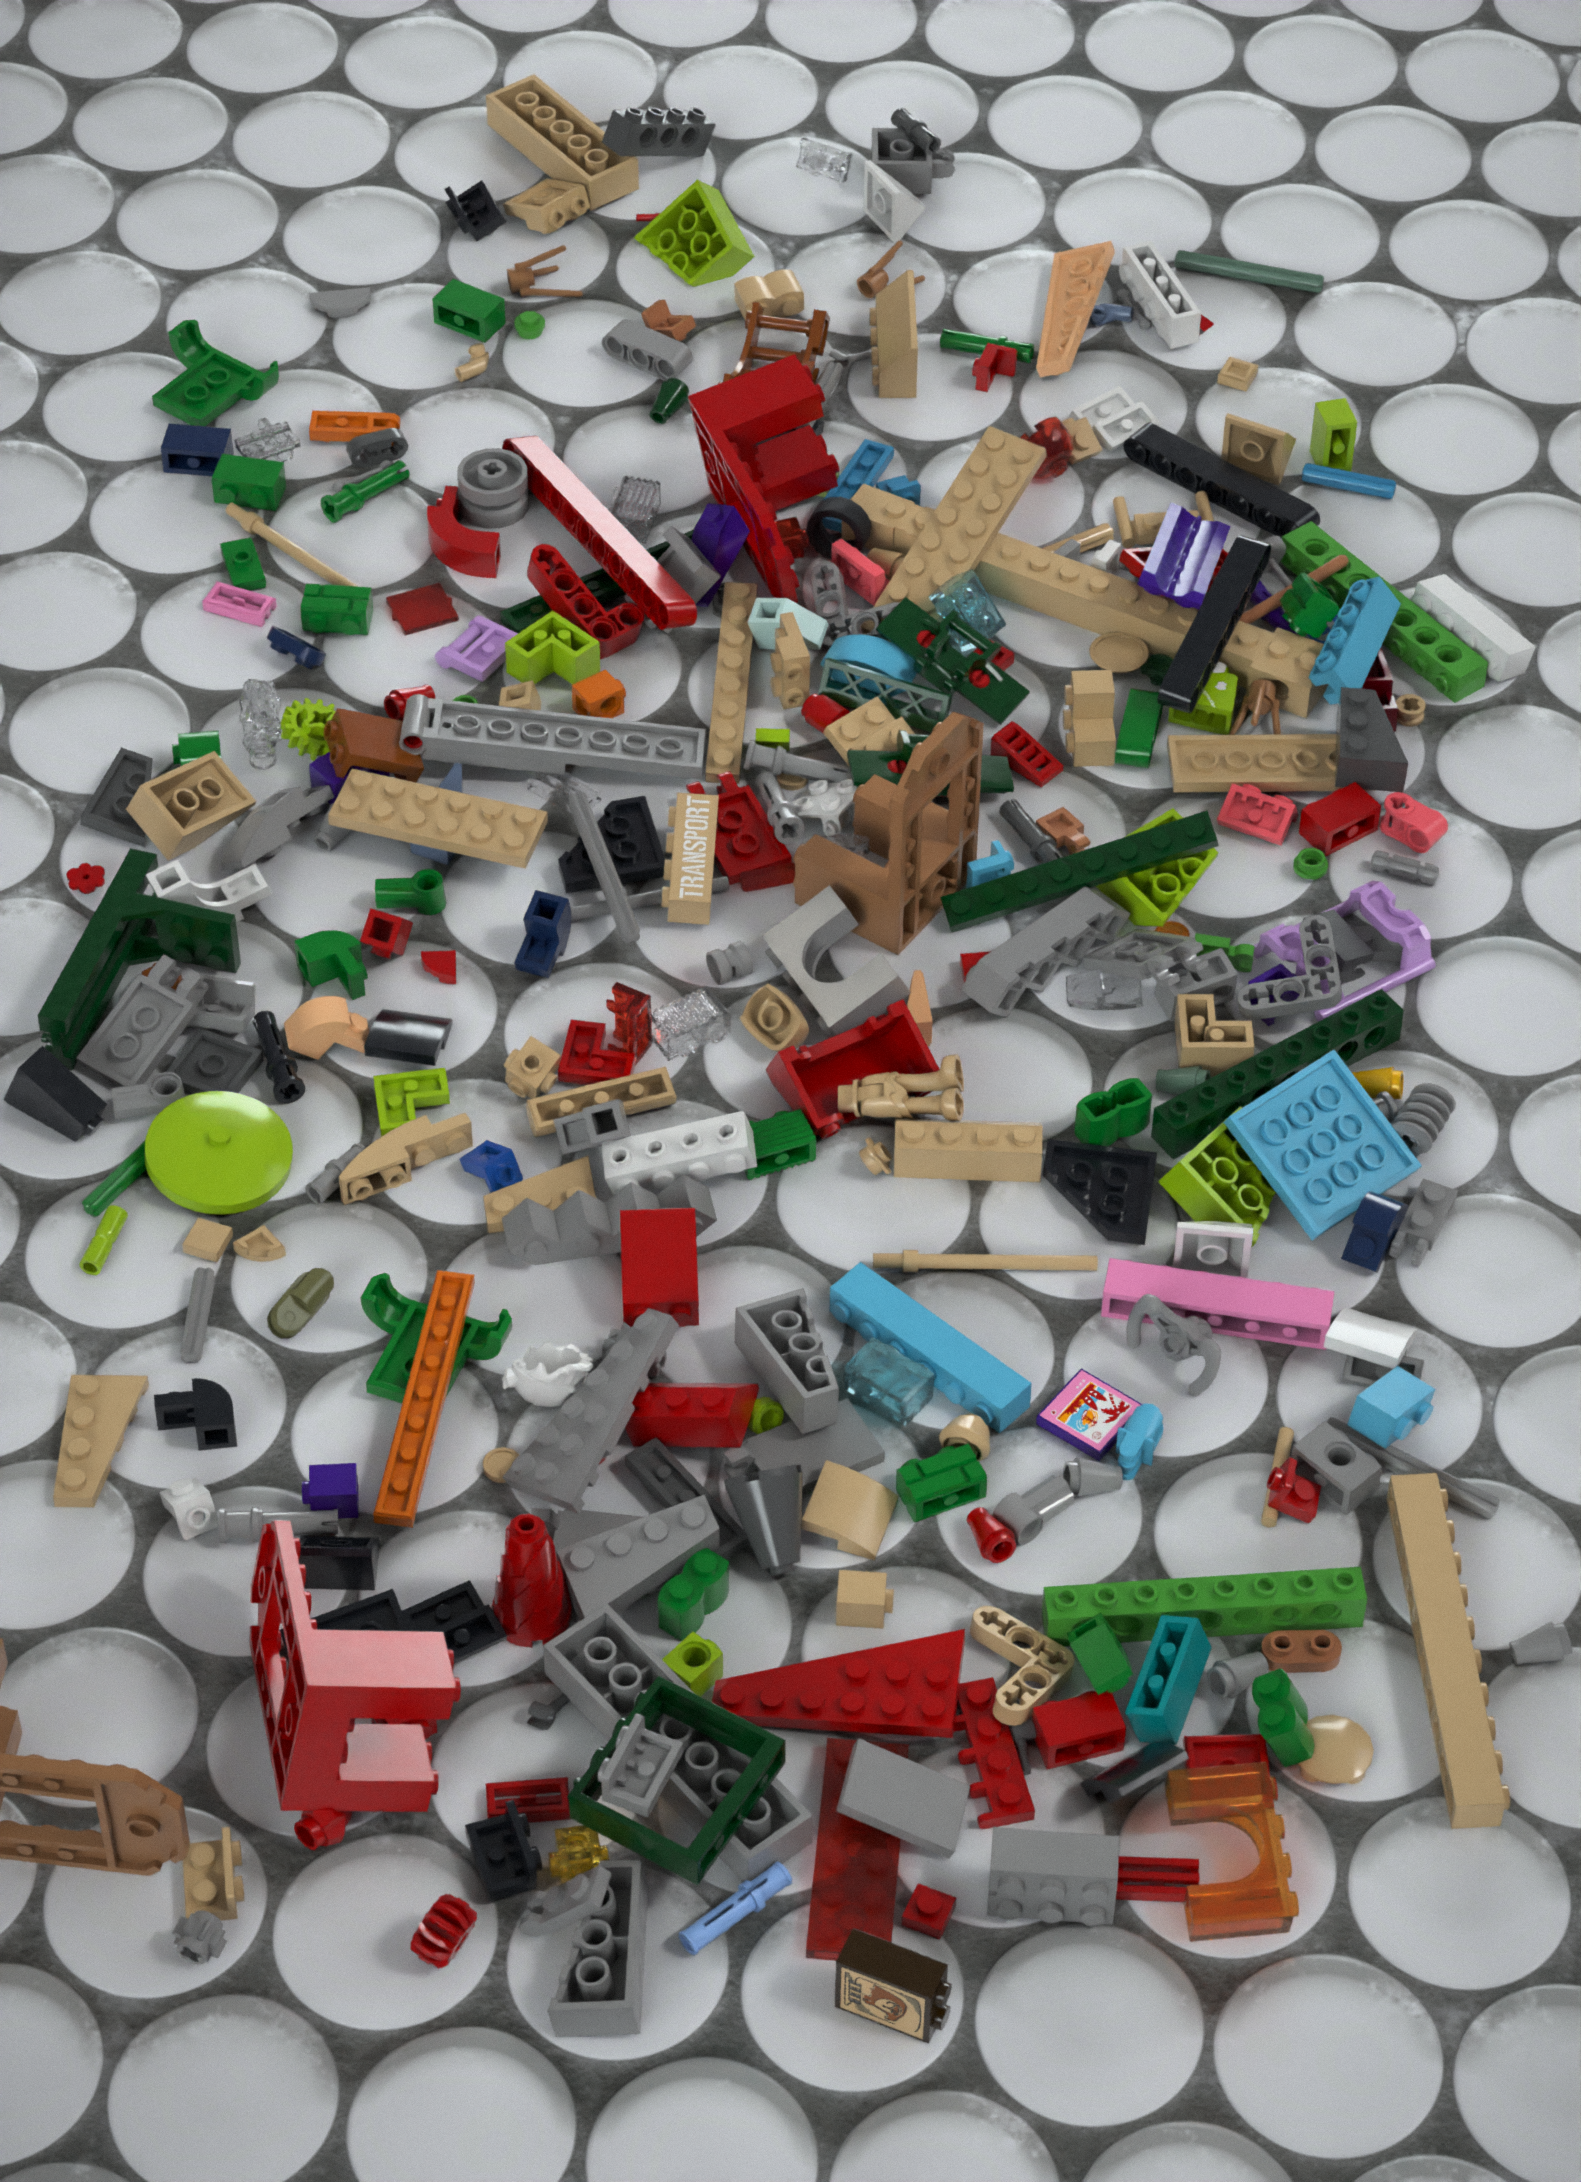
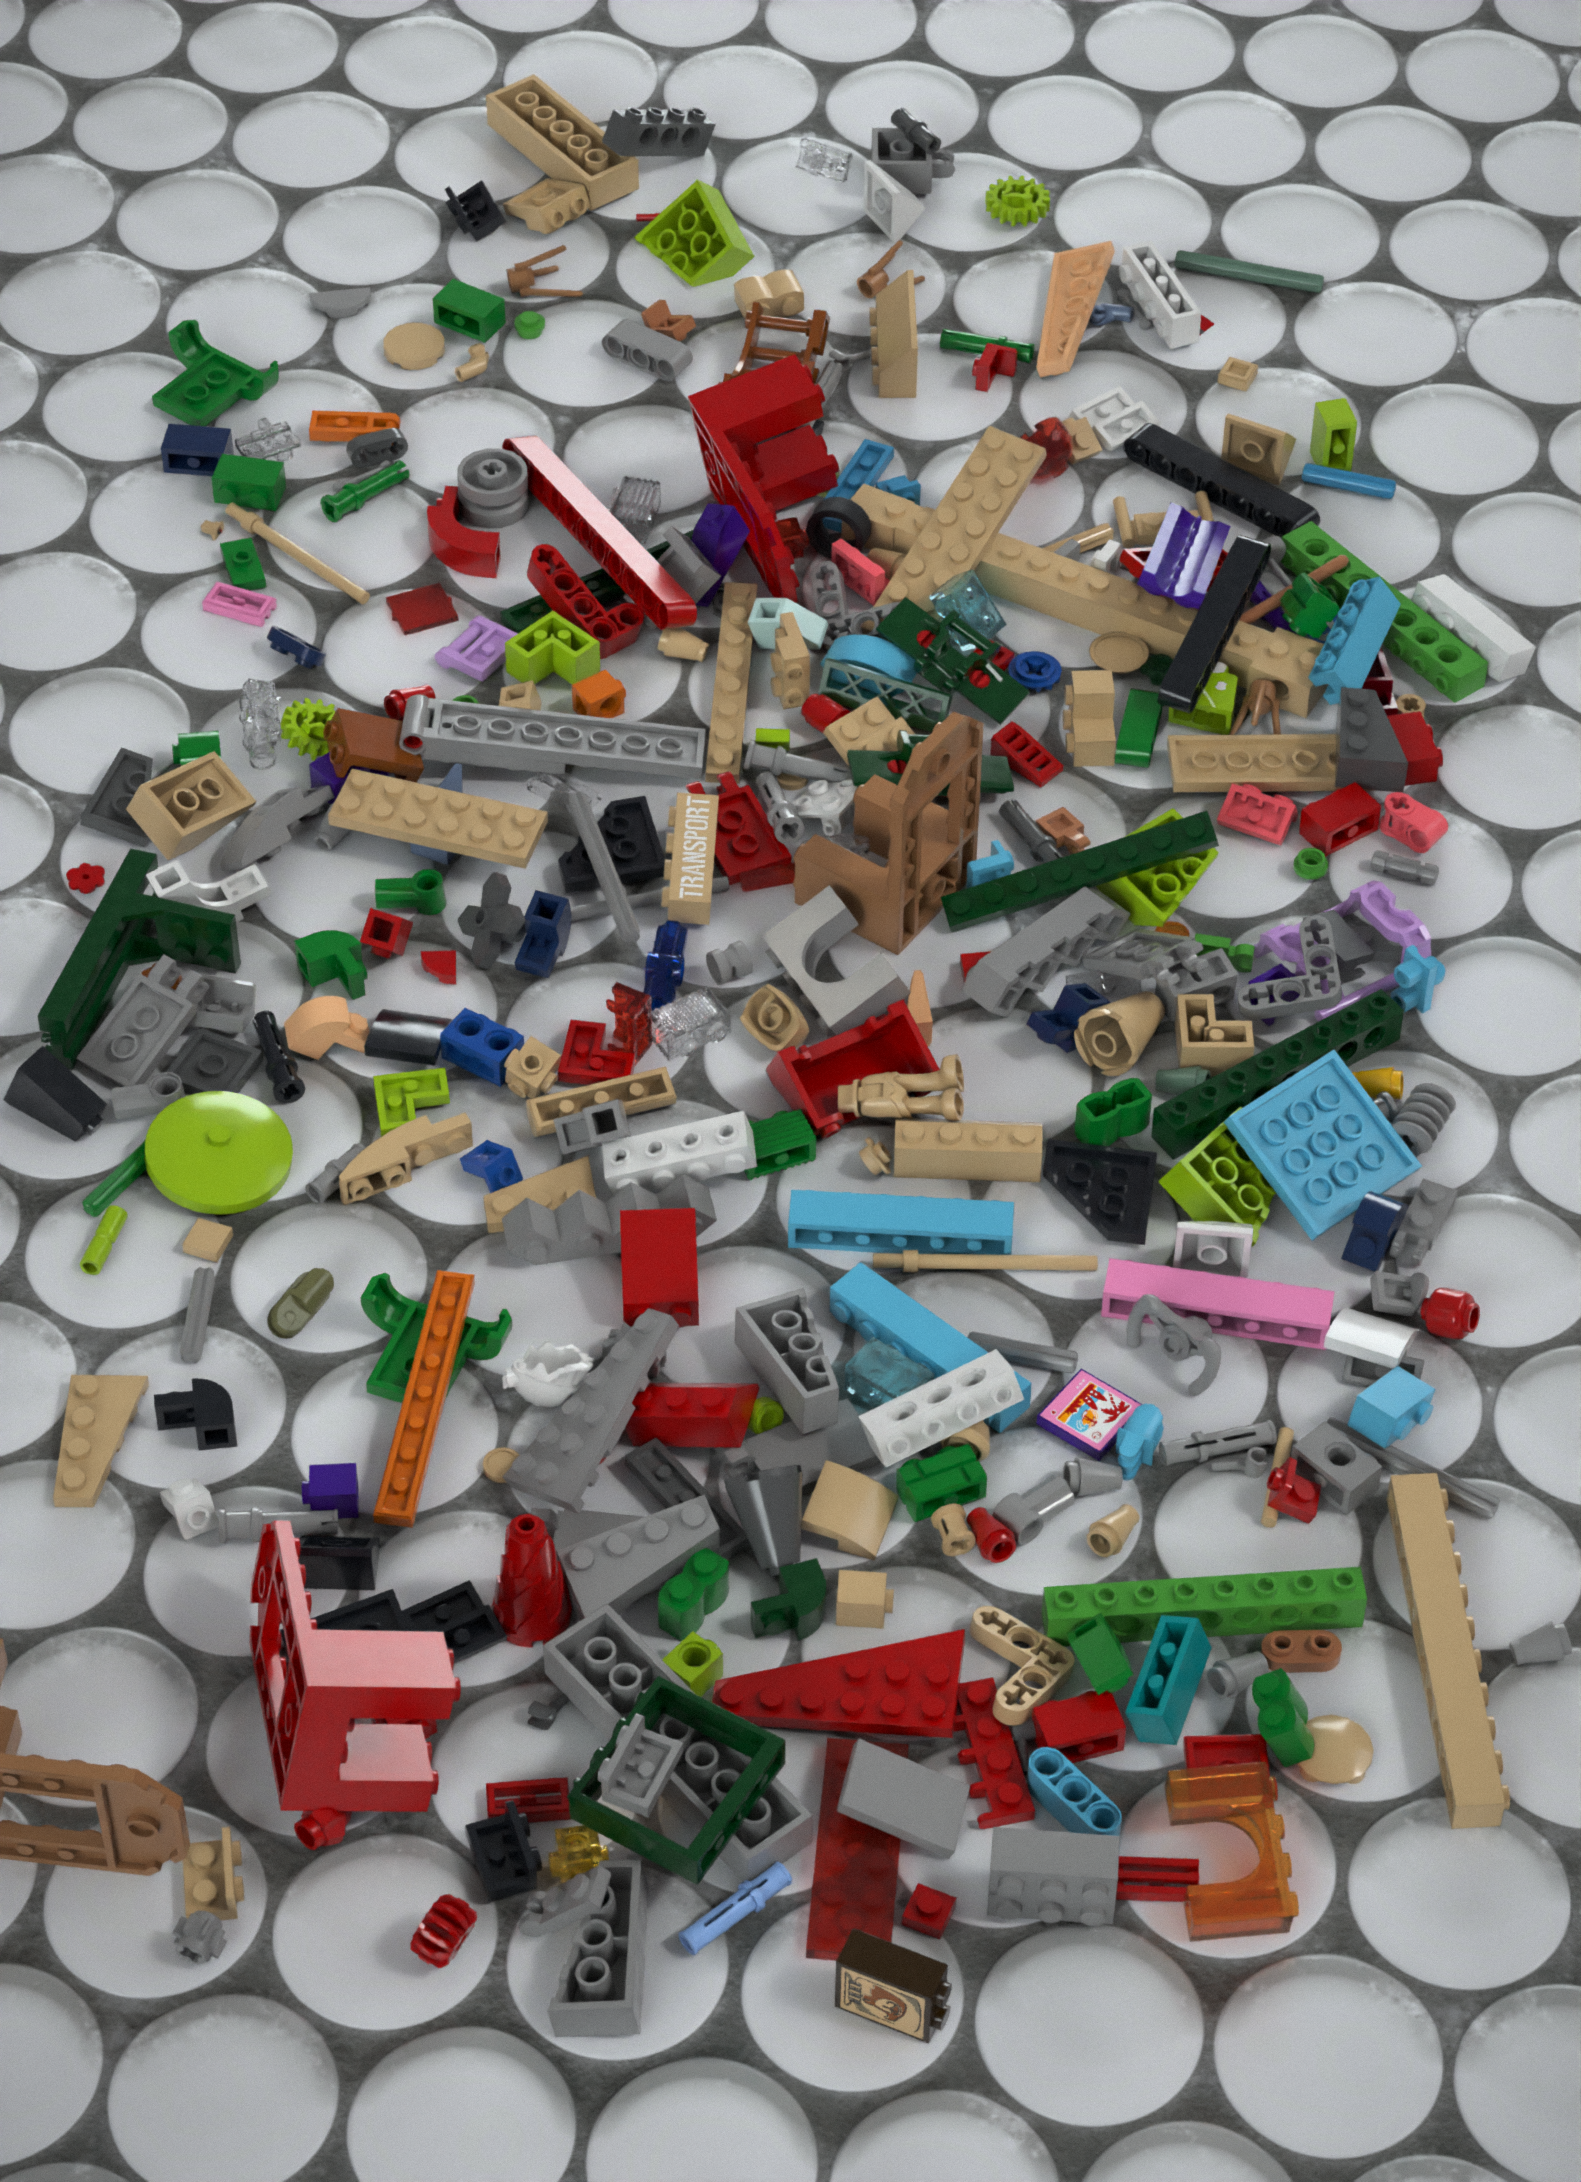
(212, 528): none -> tan piece
(259, 1246): tan tile -> none
(337, 609): green brick -> none
(414, 346): none -> tan tile
(479, 1045): none -> blue brick
(493, 921): none -> dark grey plant
(665, 964): none -> clear blue piece
(669, 400): dark green cone -> none
(682, 644): none -> tan cone
(798, 1605): none -> dark green brick
(899, 1223): none -> medium azure brick
(941, 1408): none -> white brick
(953, 1530): none -> tan bush
(1017, 200): none -> lime gear
(1028, 1352): none -> light grey axle
(1035, 662): none -> blue gear
(1059, 1024): none -> dark blue brick
(1067, 1784): none -> medium azure beam
(1110, 1533): none -> tan cone
(1118, 1032): none -> tan cone
(1134, 1770): black slope -> none
(1202, 1445): none -> light grey pin
(1251, 1465): none -> light grey hand
(1398, 1292): none -> light grey plate
(1416, 980): none -> medium azure hips
(1418, 747): none -> red piece
(1450, 1313): none -> red head

